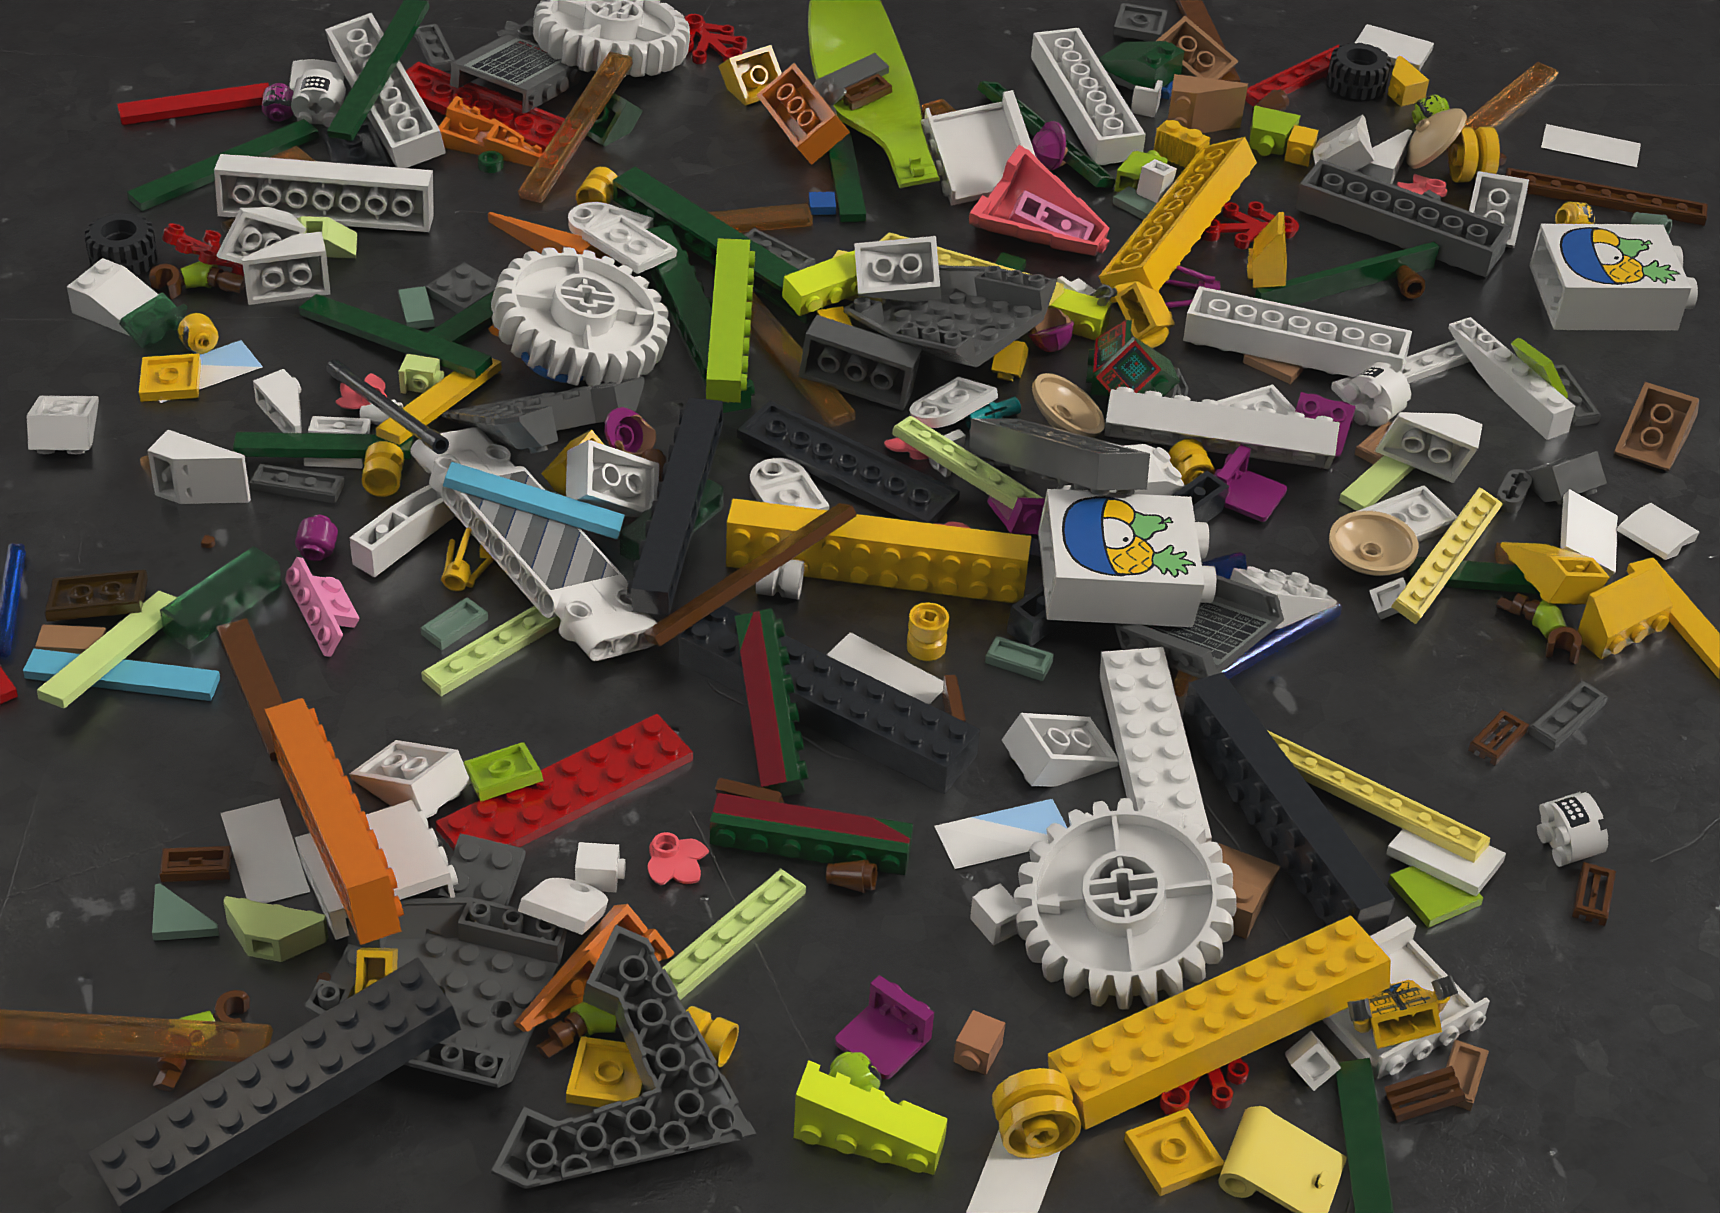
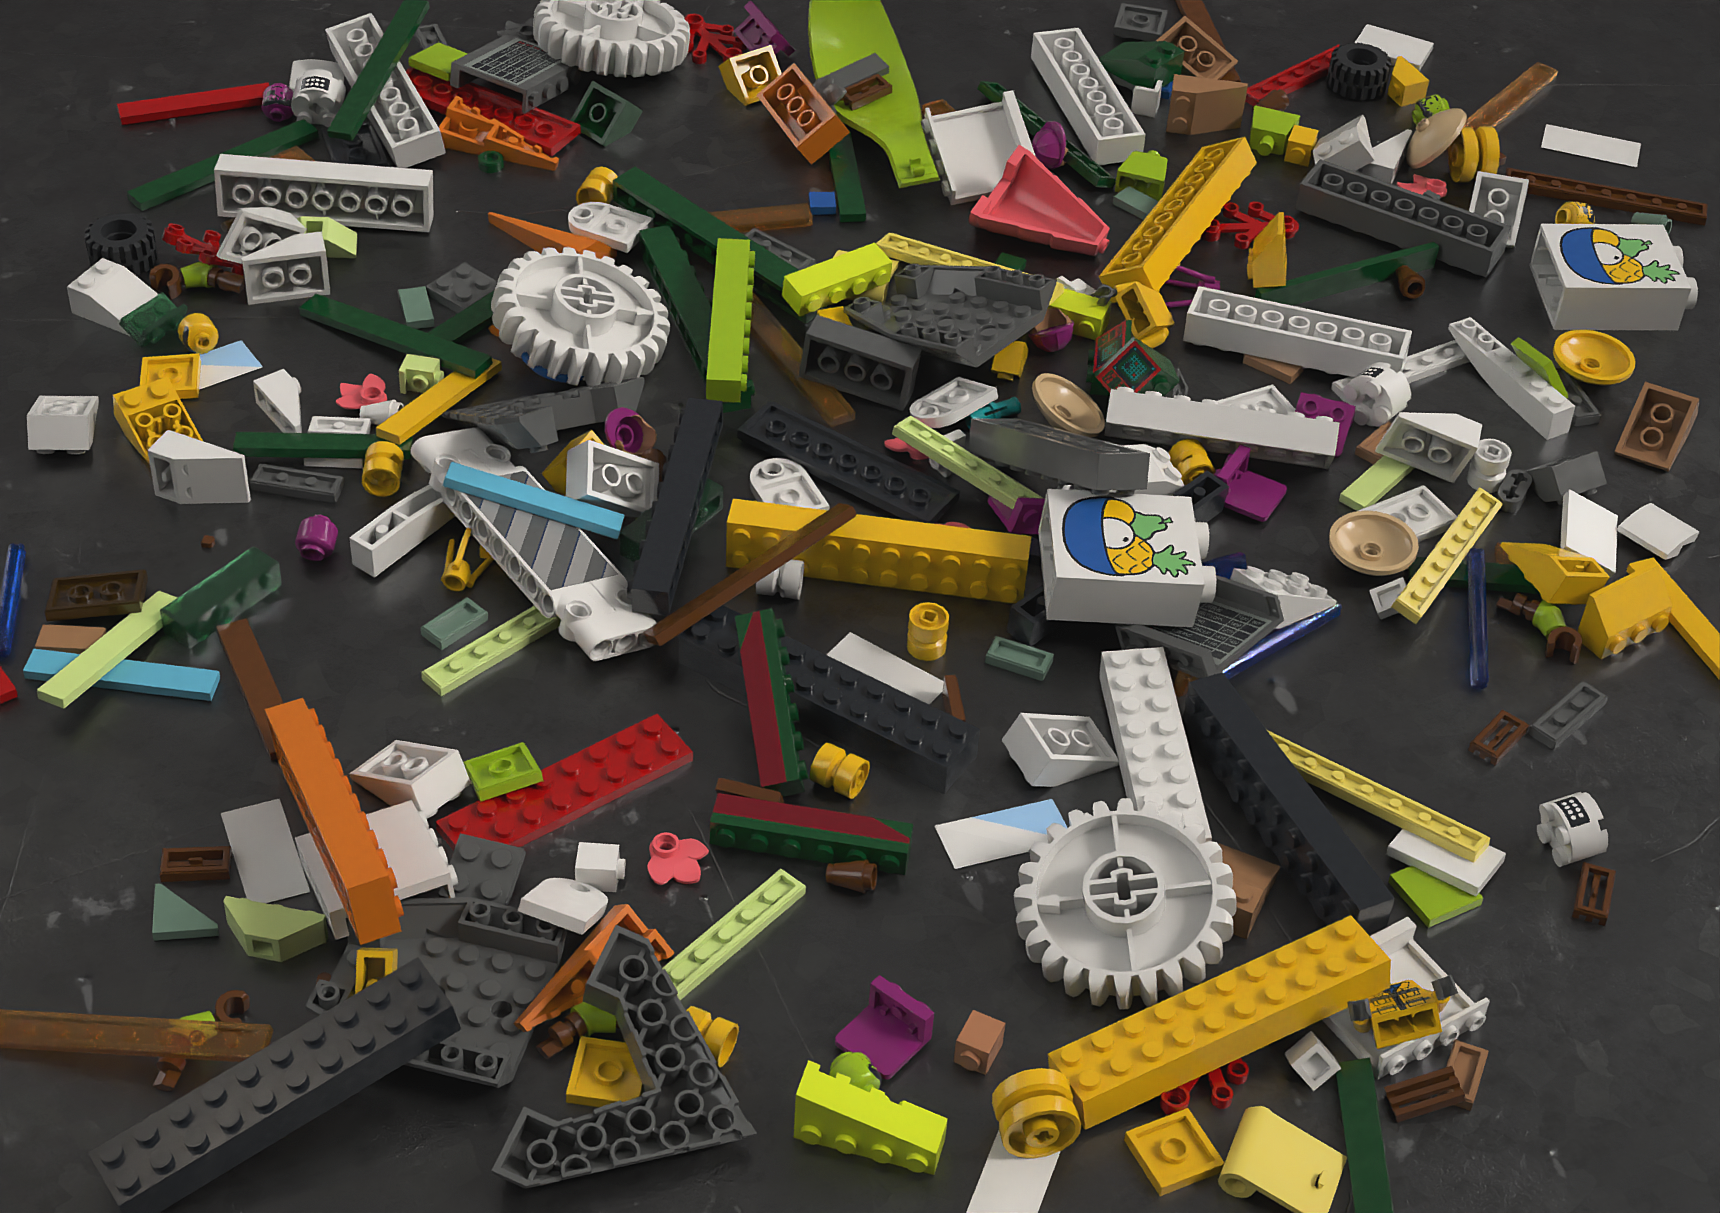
(151, 411): none -> yellow slope
(322, 605): bright pink bracket -> none
(428, 436): black piece -> none
(436, 60): none -> lime tile
(575, 127): clear orange tile -> none
(629, 243): white tile -> none
(760, 32): none -> magenta bracket
(842, 771): none -> yellow wheel
(898, 269): white slope -> none
(995, 913): white brick -> none
(1045, 215): bright pink slope -> none
(1155, 180): white panel -> none
(1178, 142): yellow brick -> none
(1477, 618): none -> clear blue axle
(1489, 465): none -> white wheel
(1593, 357): none -> yellow dish

